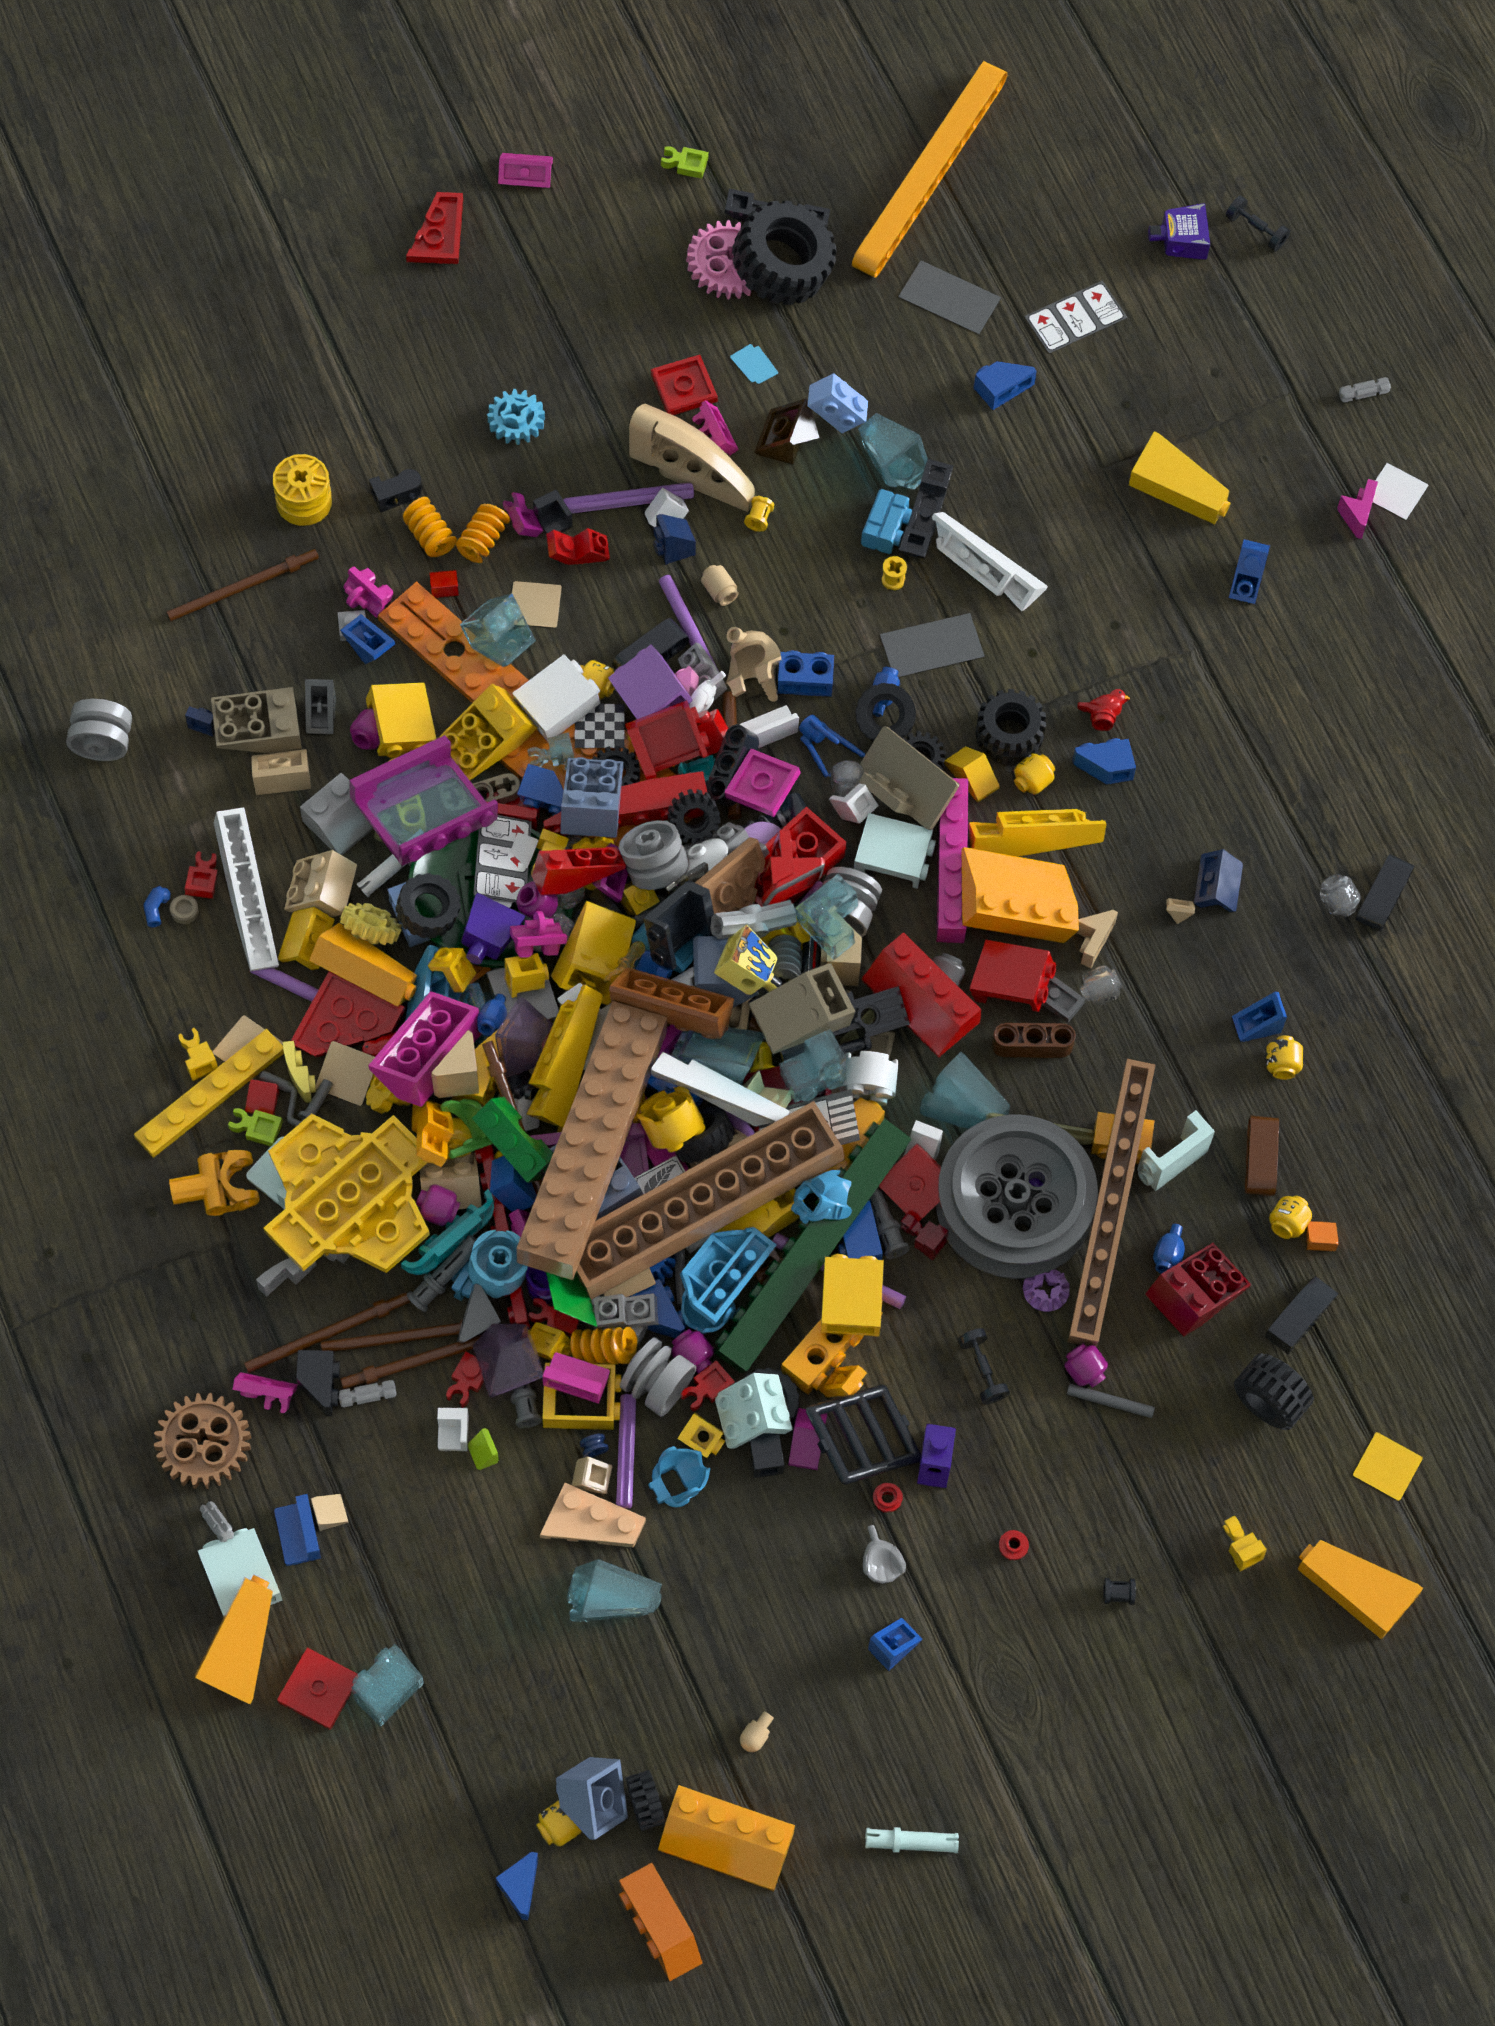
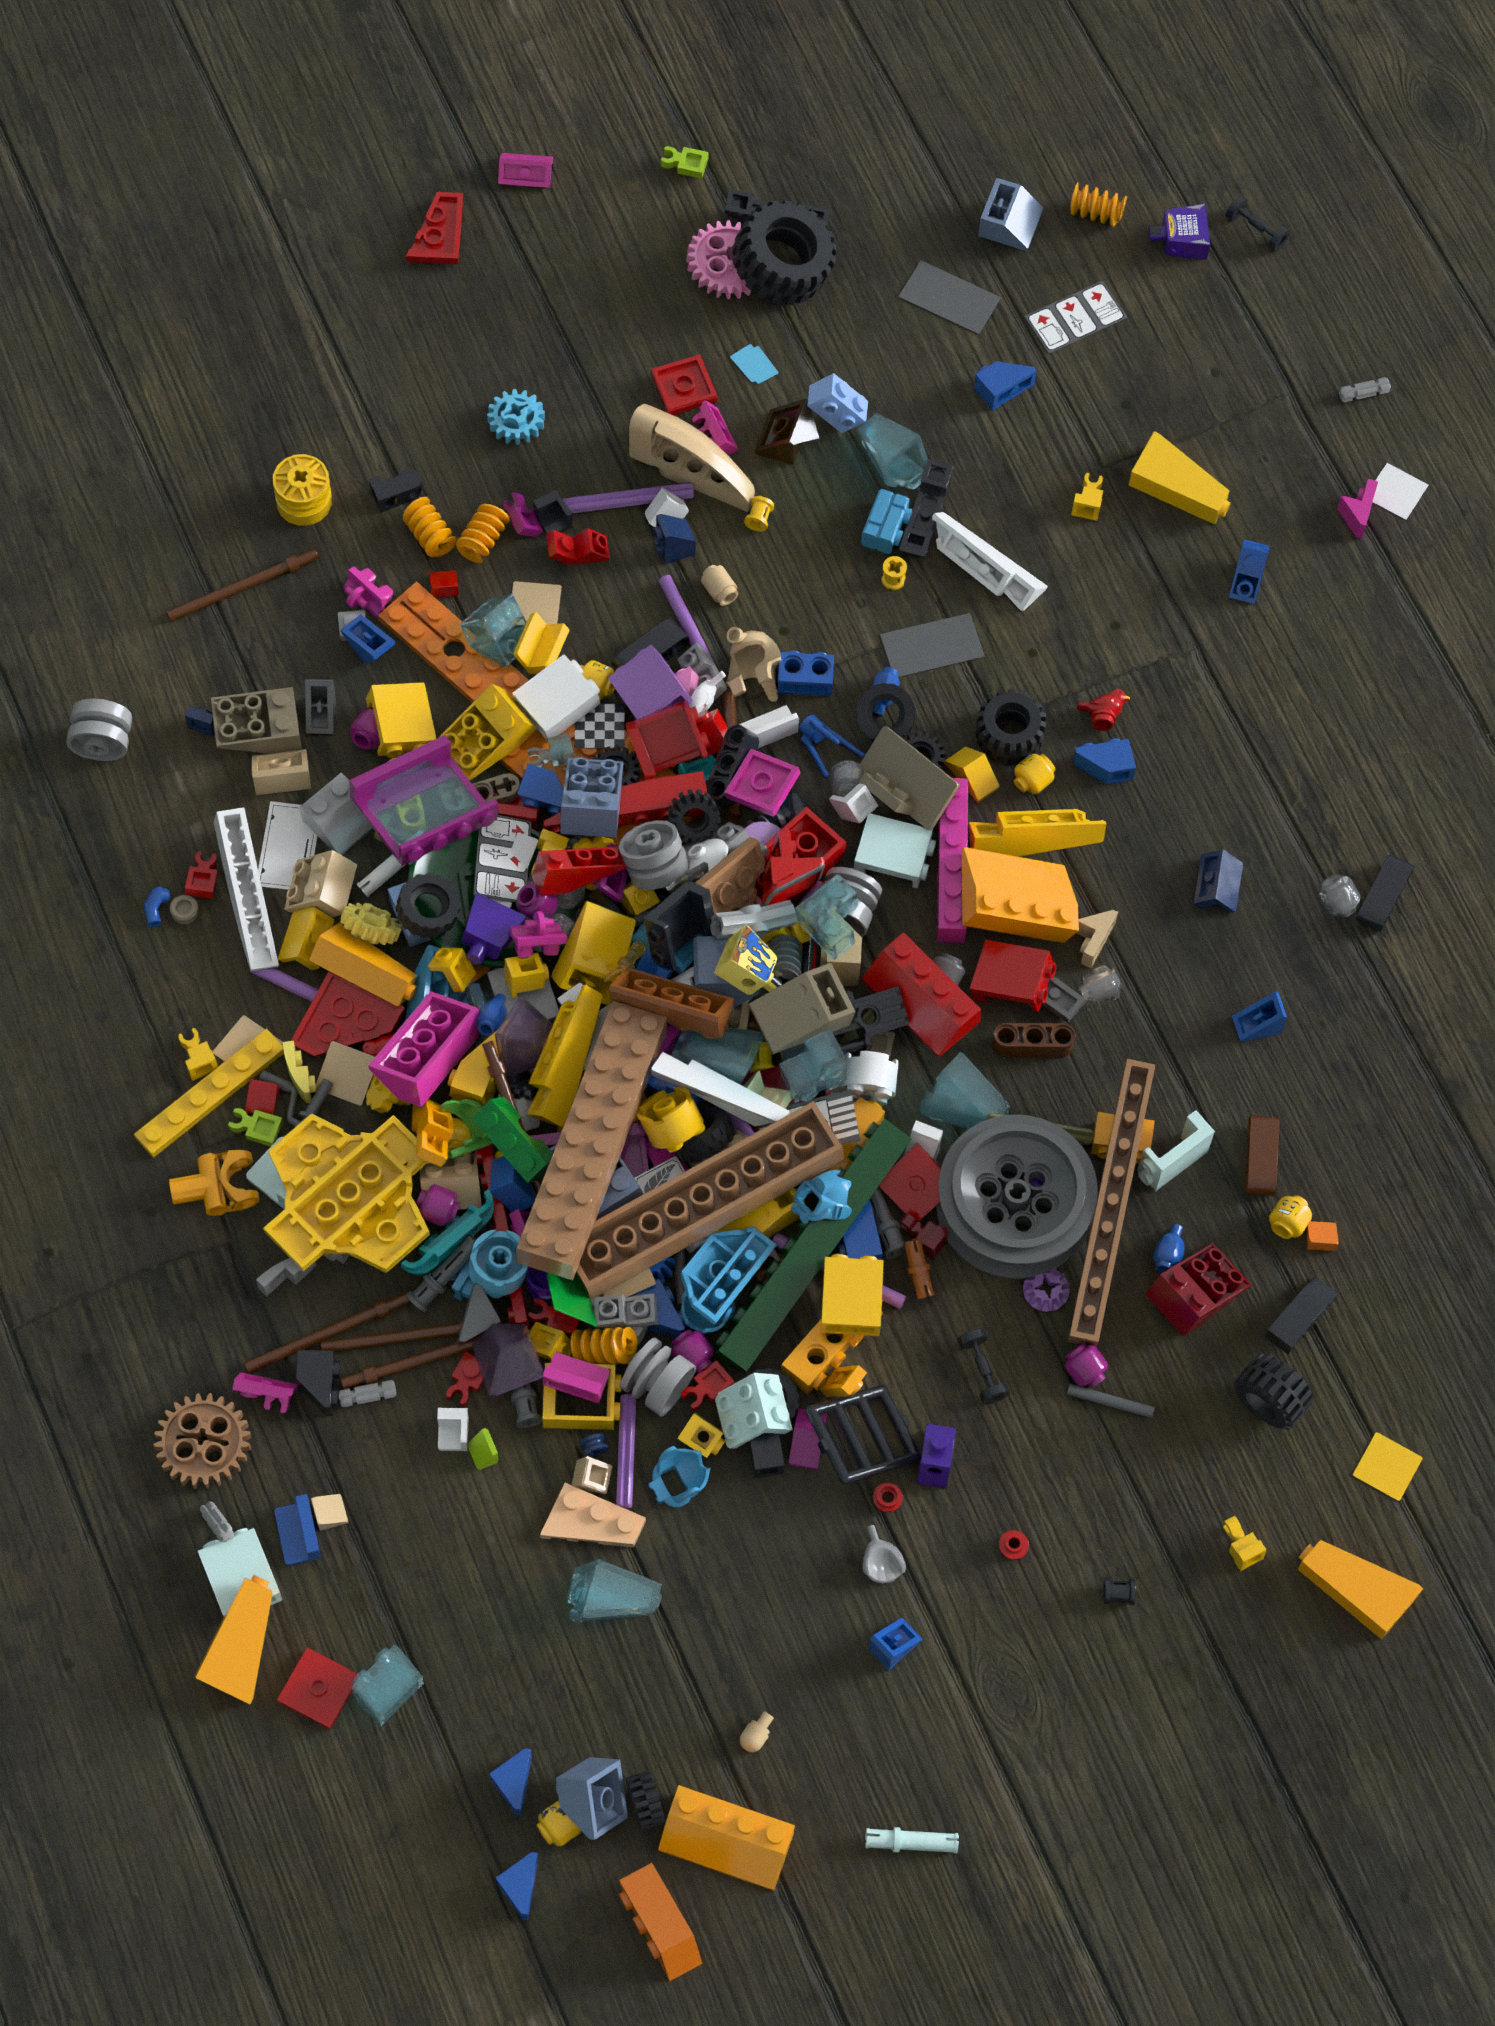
(283, 844): none -> white sticker
(457, 1071): tan slope -> none
(512, 1779): none -> blue slope
(539, 643): none -> yellow panel
(918, 1268): none -> dark orange pin
(929, 169): light orange beam -> none
(1010, 215): none -> sand blue slope
(1088, 503): none -> yellow piece
(1097, 205): none -> light orange piece
(1180, 909): tan slope -> none
(1284, 1057): yellow head -> none

